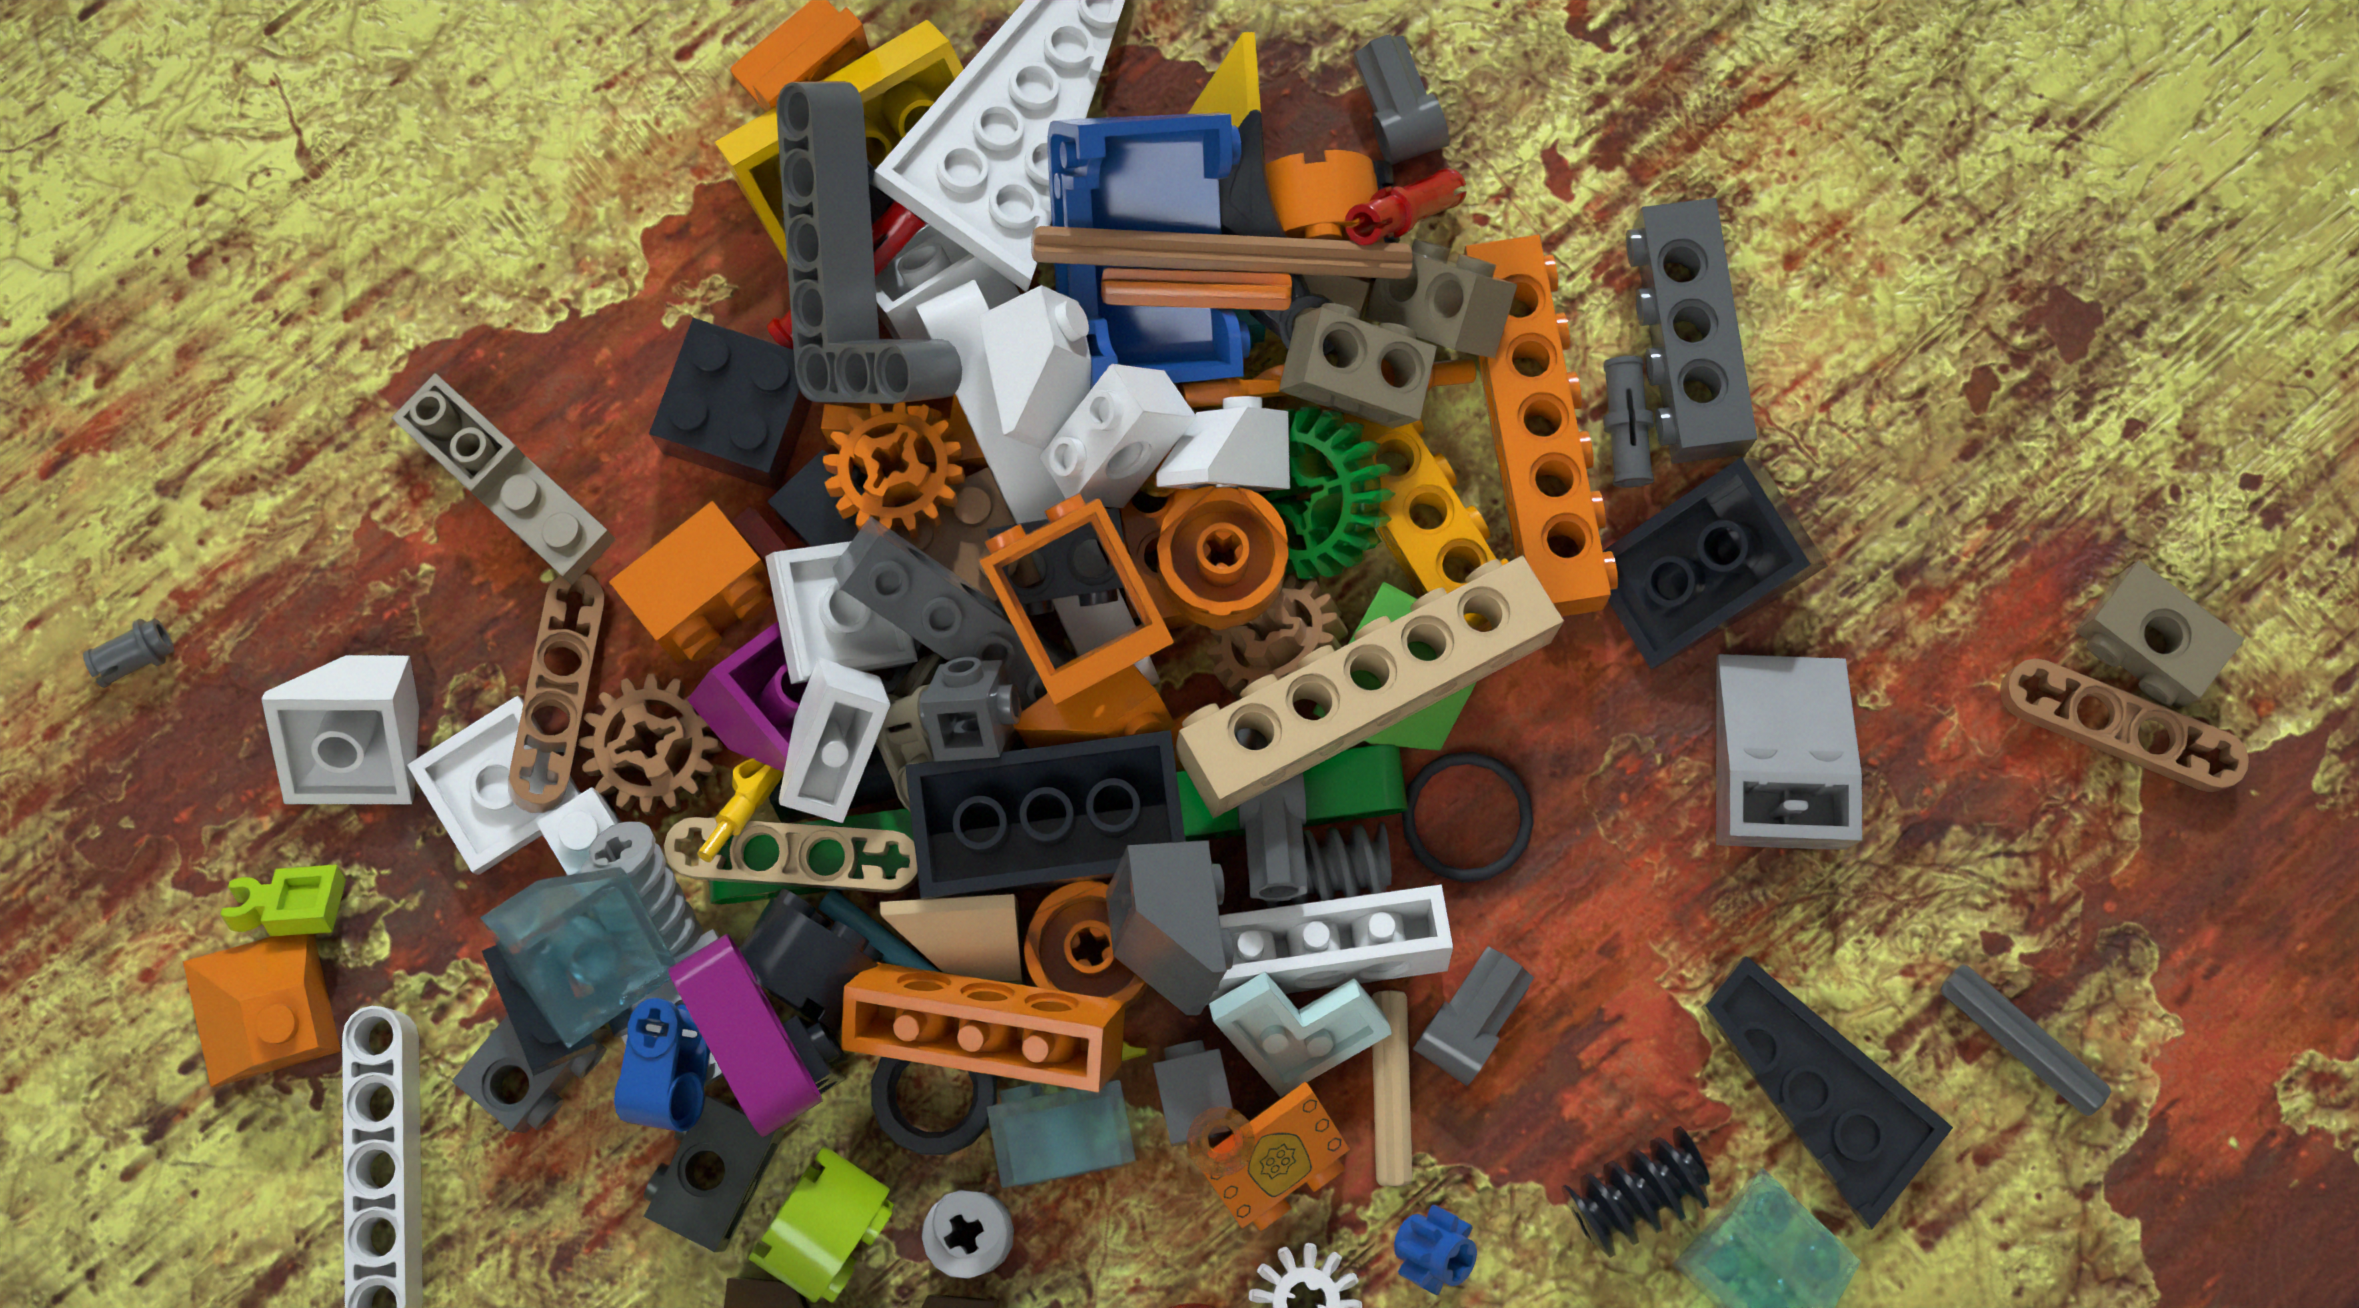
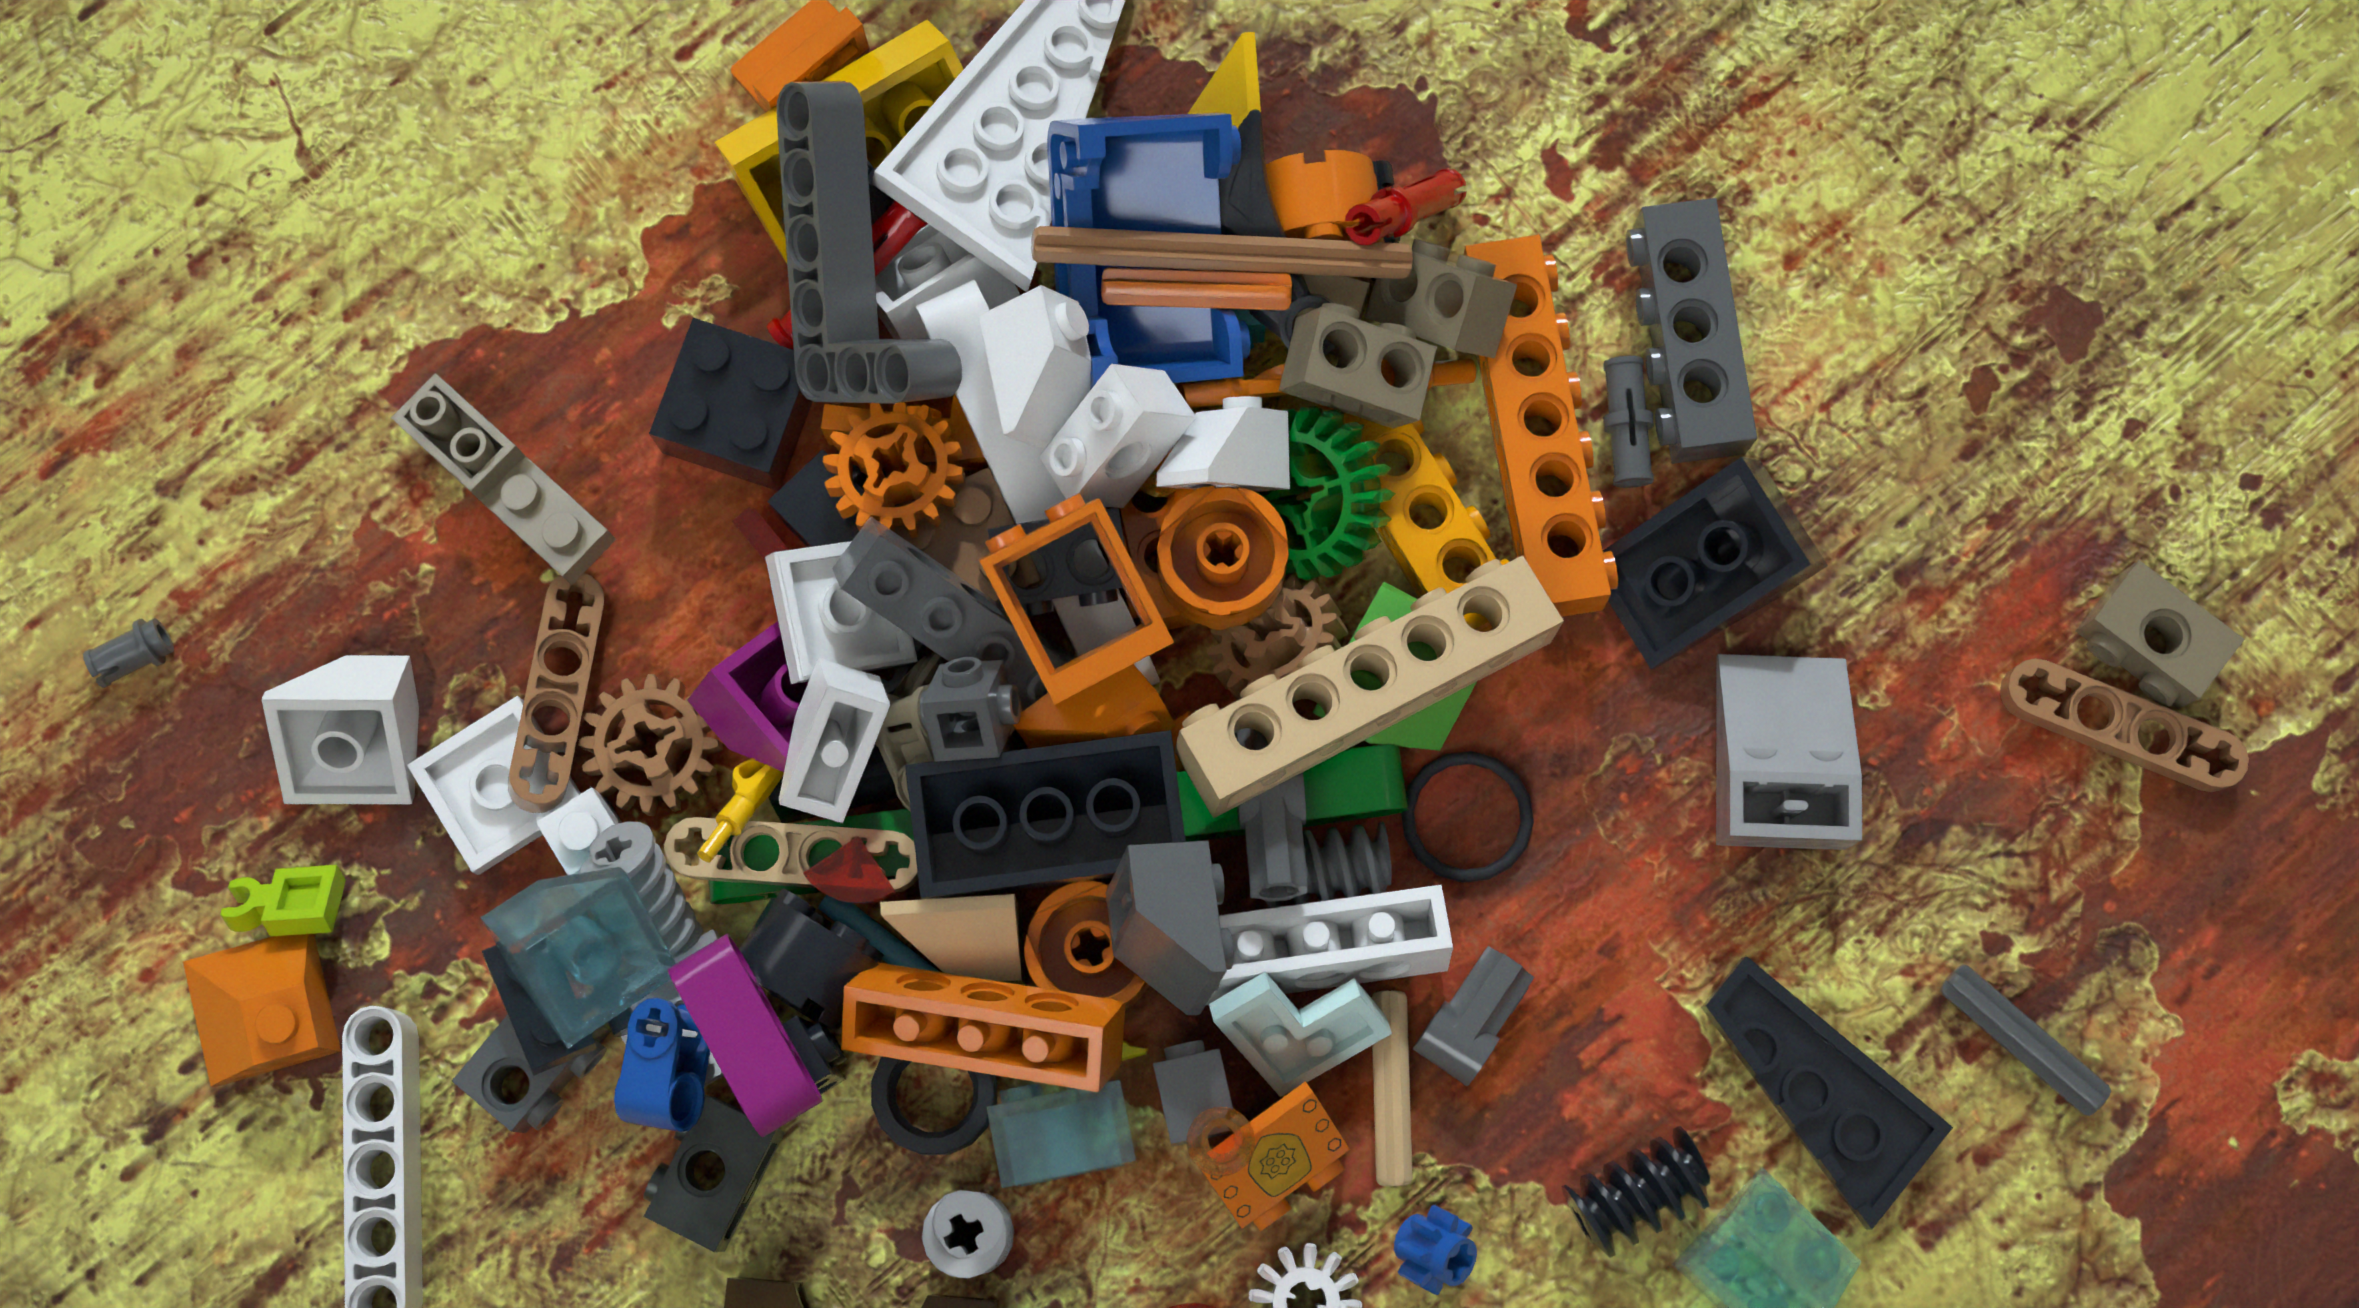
(695, 585): orange brick -> none
(822, 1226): lime brick -> none
(851, 875): none -> clear red tile
(1404, 115): dark grey piece -> none

